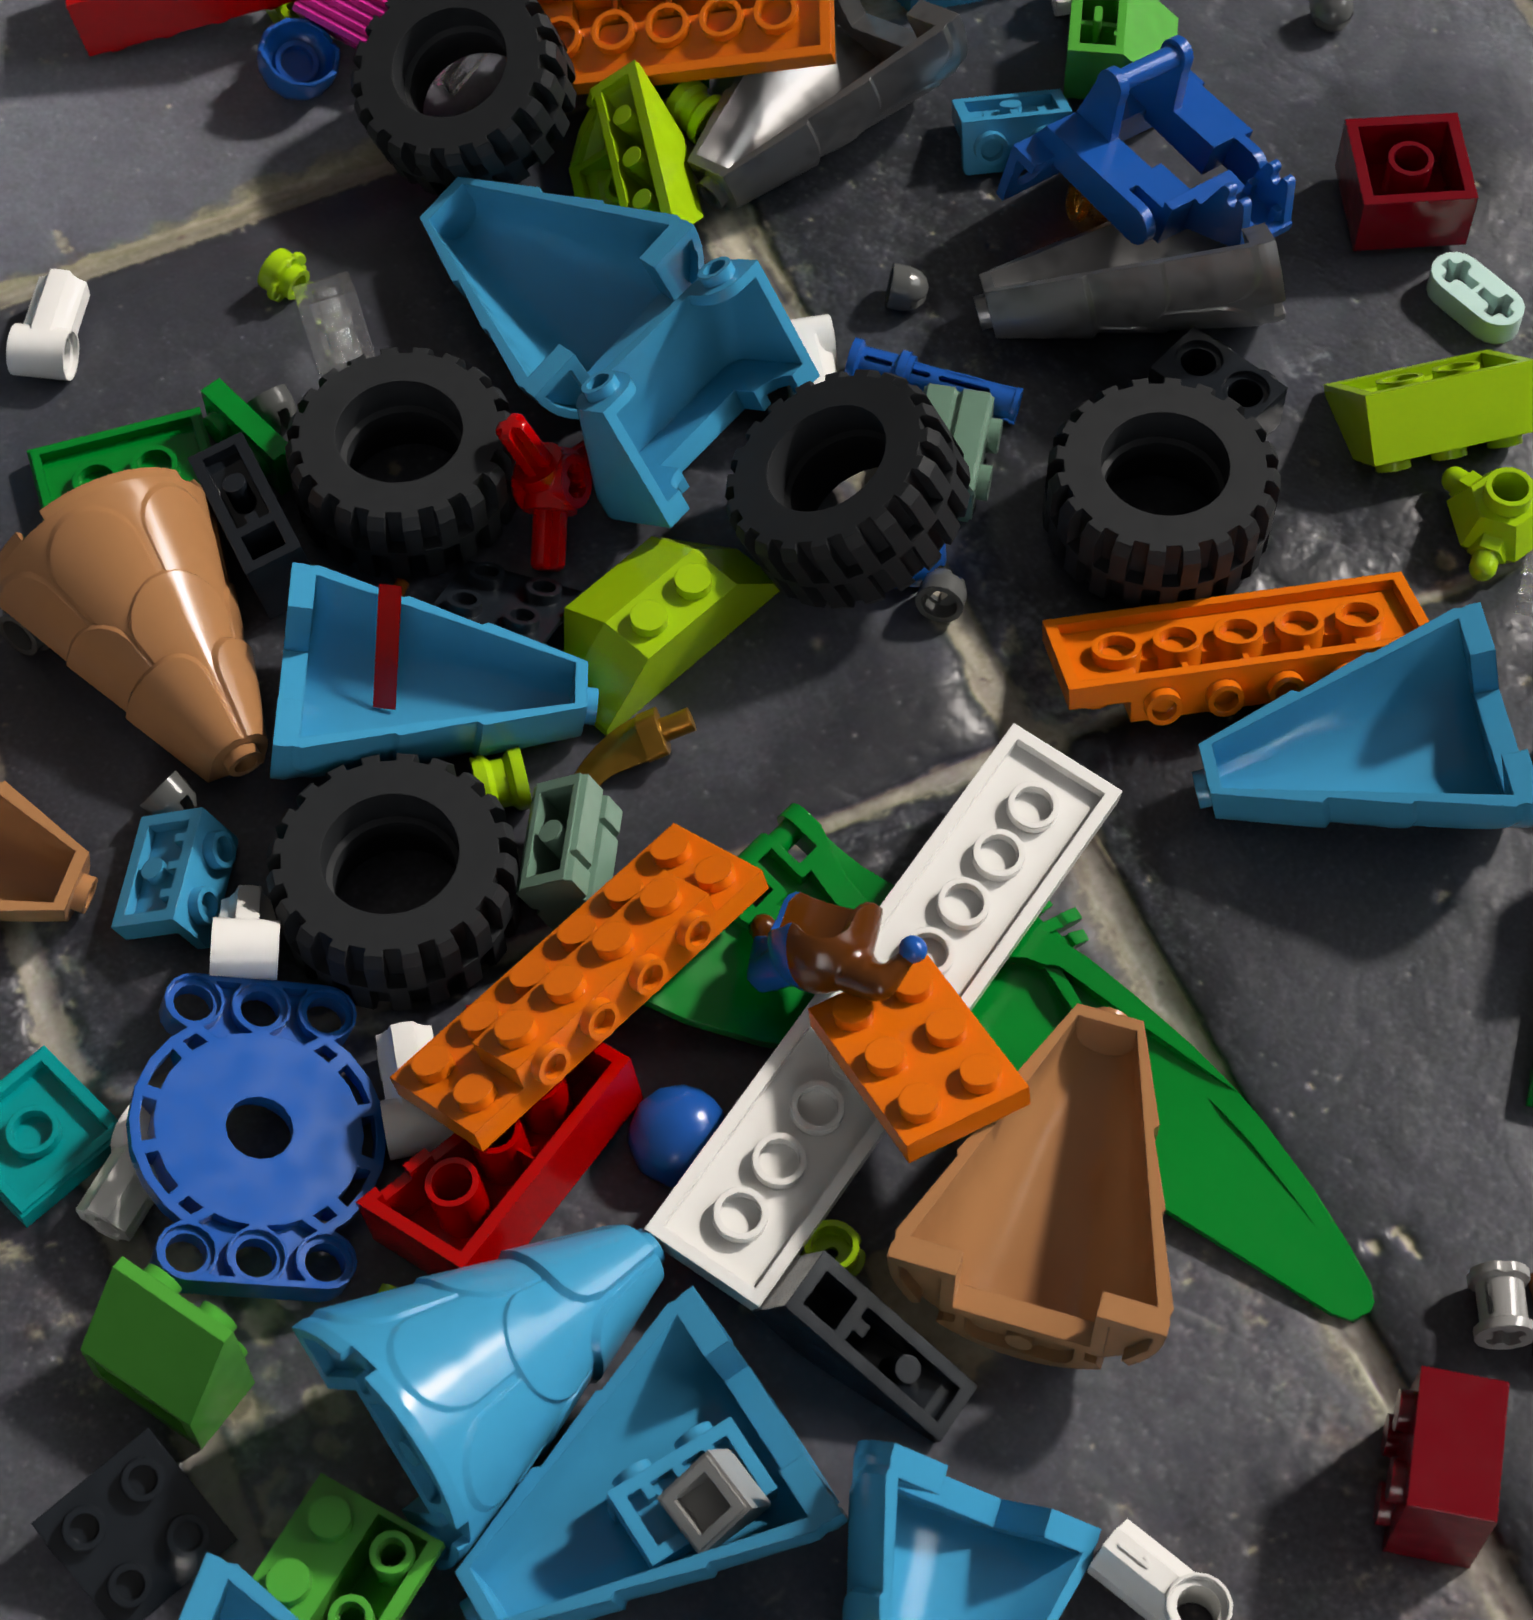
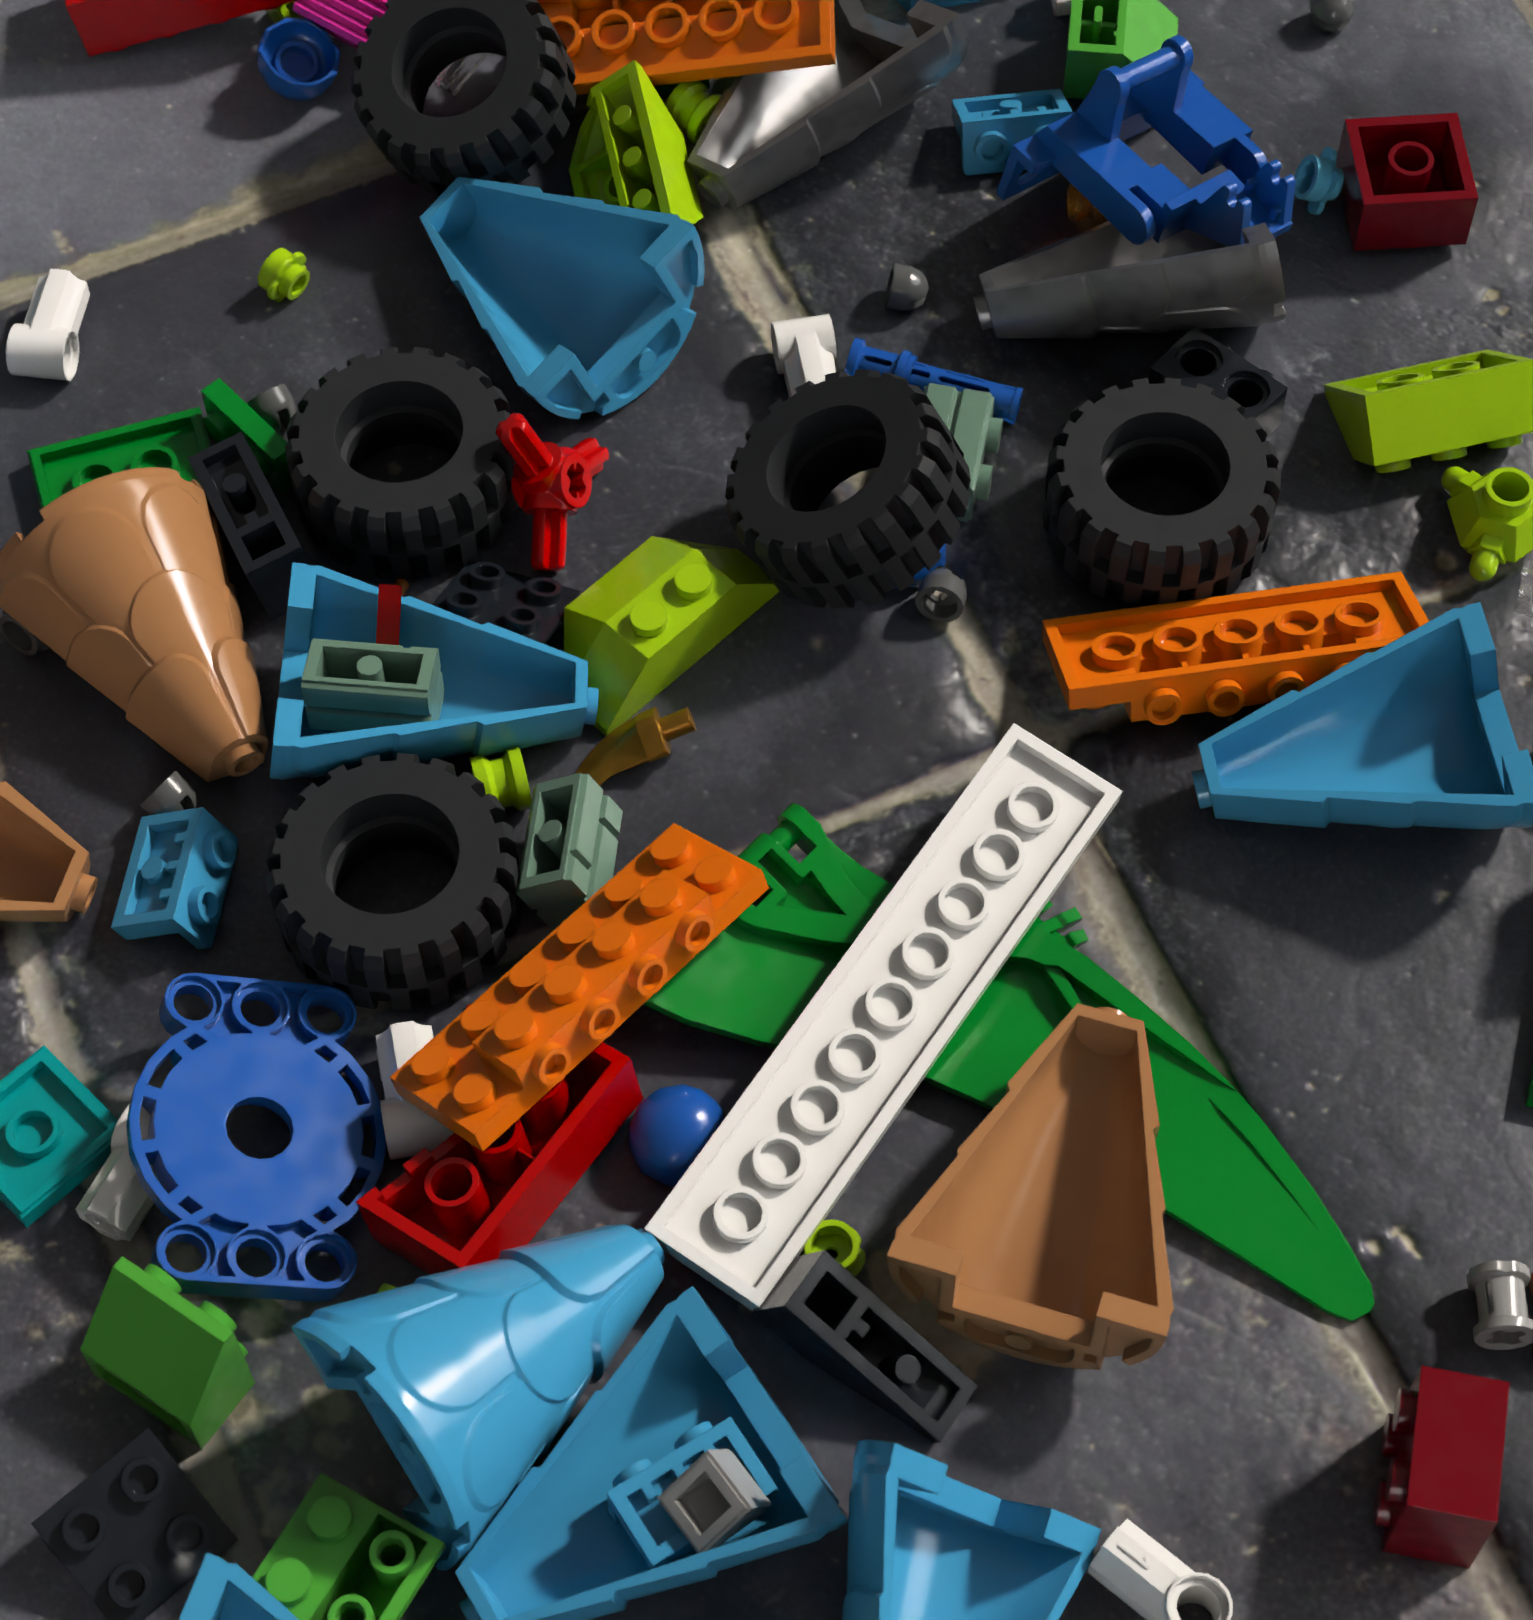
(245, 936): white piece -> none
(333, 321): clear brick -> none
(370, 685): none -> sand green brick
(683, 385): dark azure windscreen -> none
(826, 950): reddish brown piece -> none
(920, 1061): orange plate -> none
(1318, 179): none -> medium azure plate
(1476, 296): light aqua beam -> none

